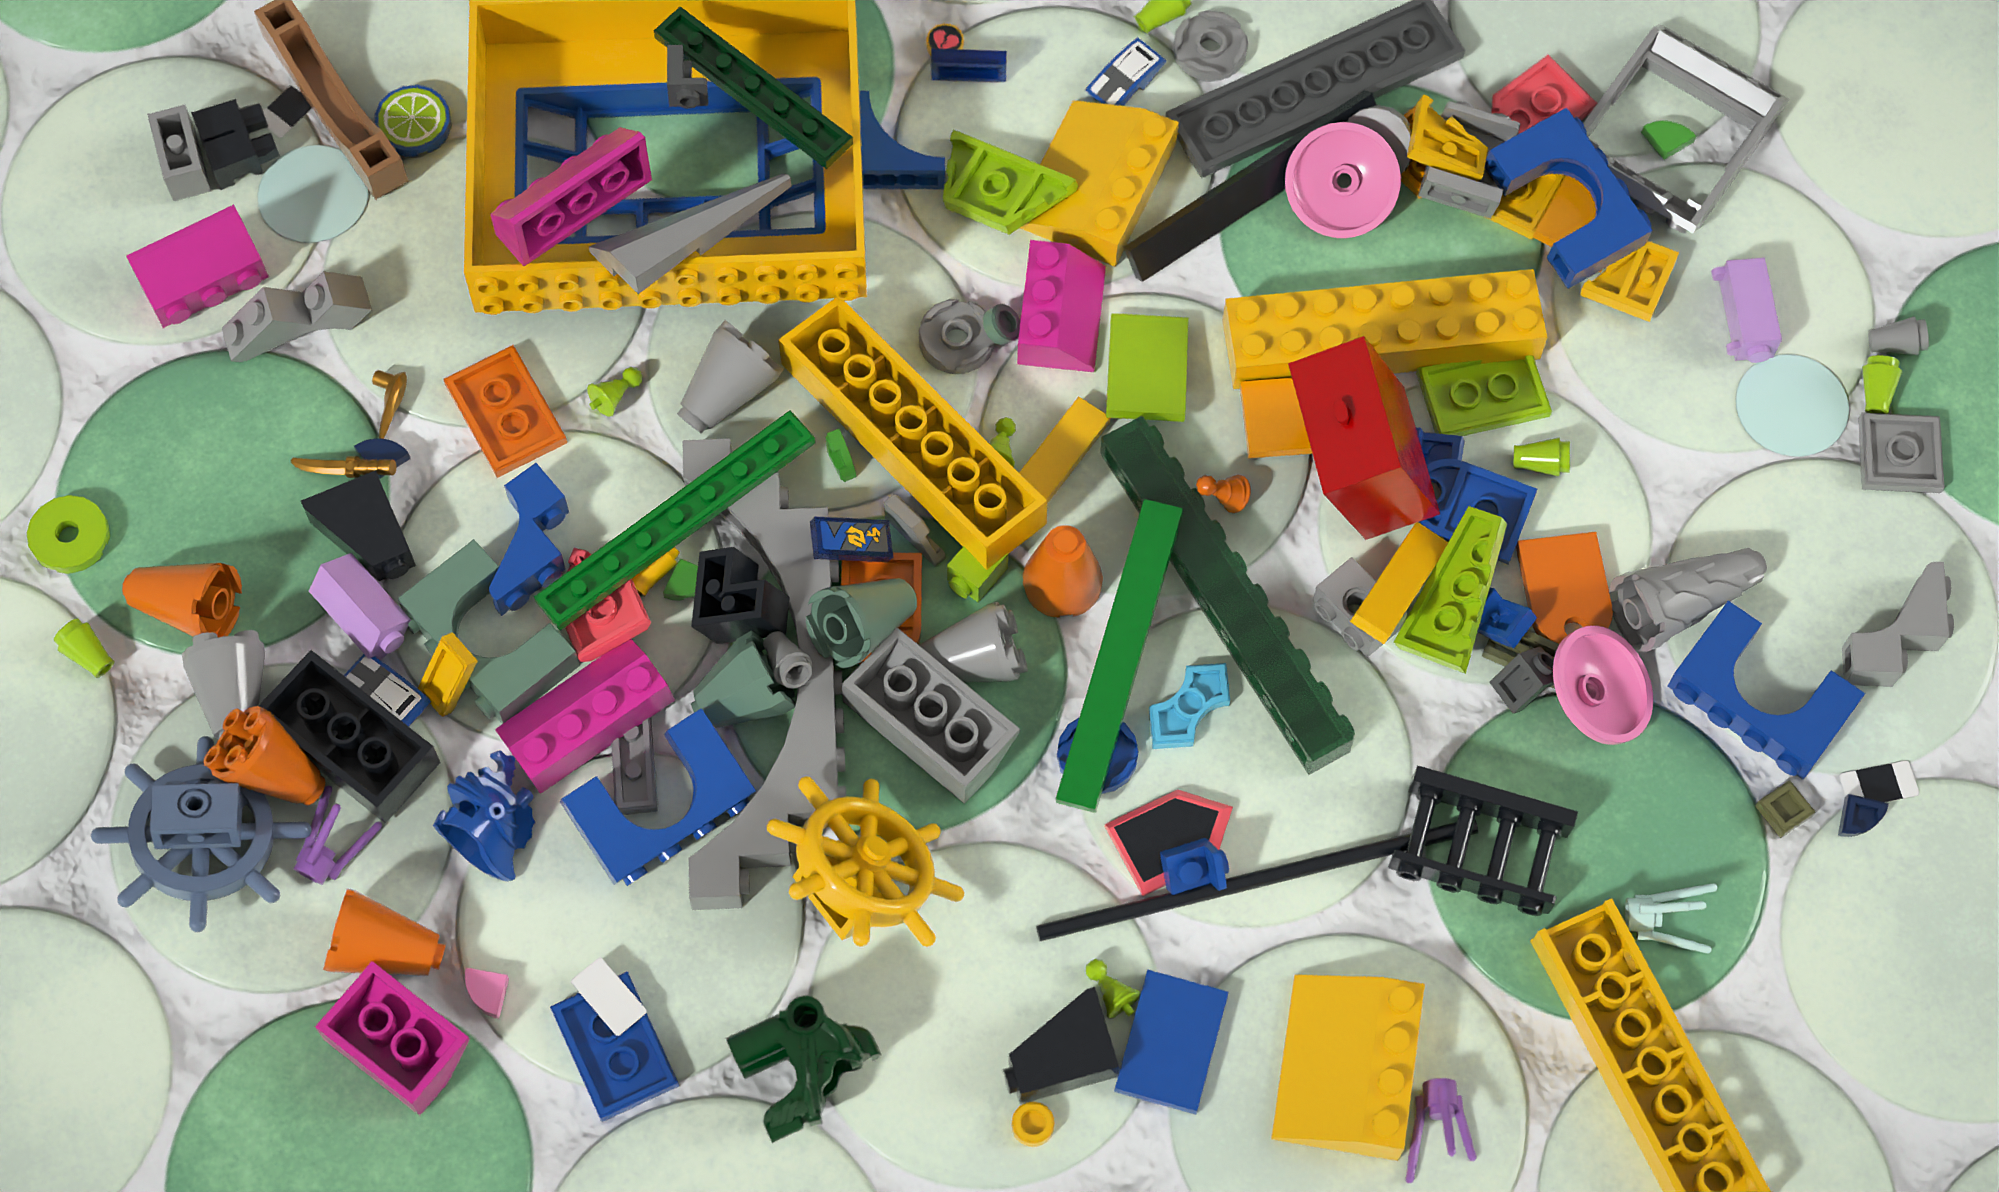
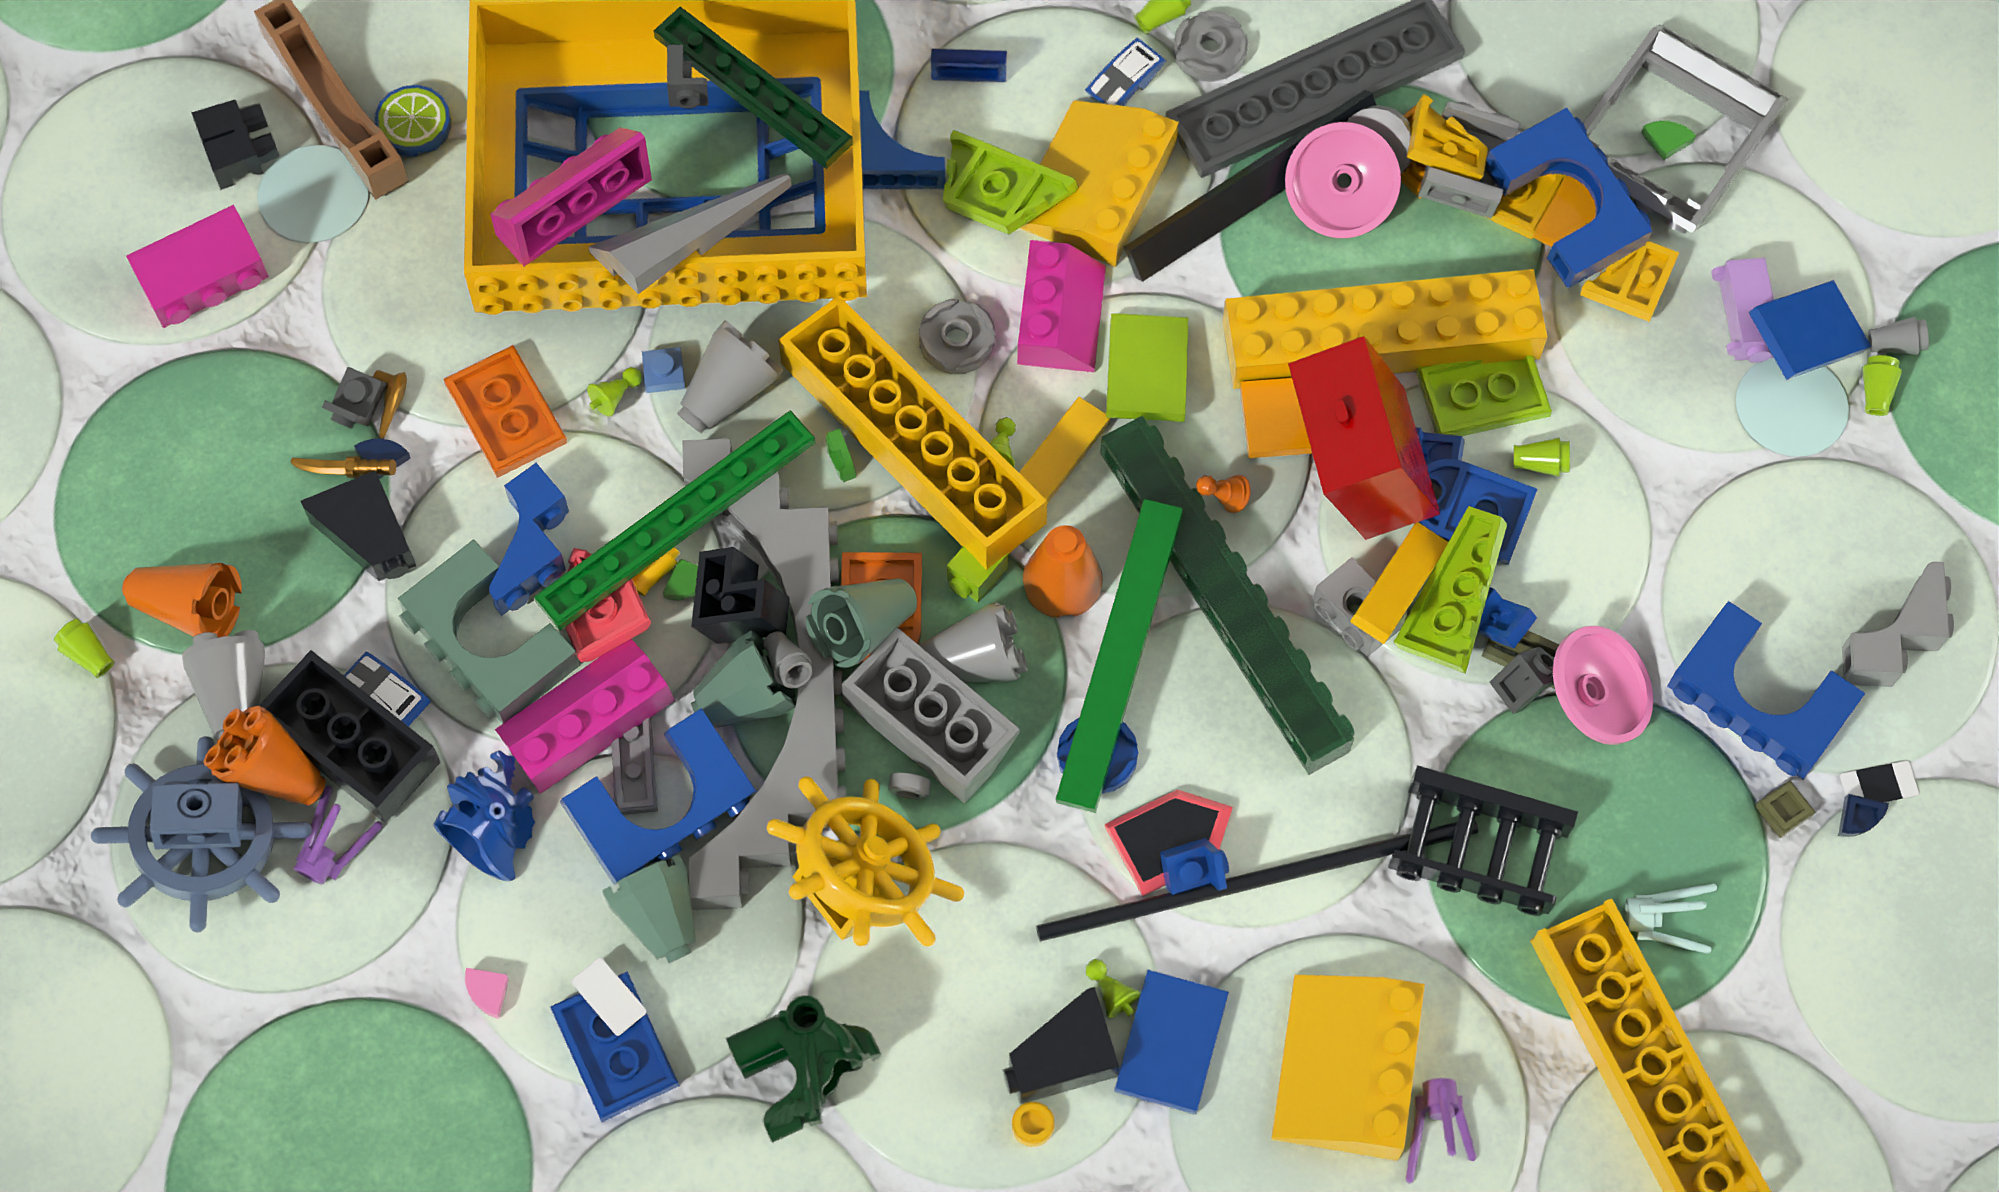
(53, 519): lime tile -> none
(179, 152): light grey brick -> none
(282, 315): light grey arch -> none
(286, 110): black sticker -> none
(355, 398): none -> dark grey bracket
(360, 606): lavender brick -> none
(381, 935): orange cone -> none
(394, 1037): dark pink slope -> none
(447, 674): yellow tile -> none
(656, 908): none -> sand green cone
(663, 370): none -> medium blue plate
(851, 539): tile -> none
(909, 785): none -> light grey tile
(913, 528): light grey tile -> none
(944, 37): tile -> none
(1001, 324): sand green tile -> none
(1176, 719): medium azure tile -> none
(1540, 94): coral tile -> none
(1564, 583): orange tile -> none
(1675, 596): light grey cone -> none
(1809, 329): none -> blue tile
(1901, 453): light grey tile -> none

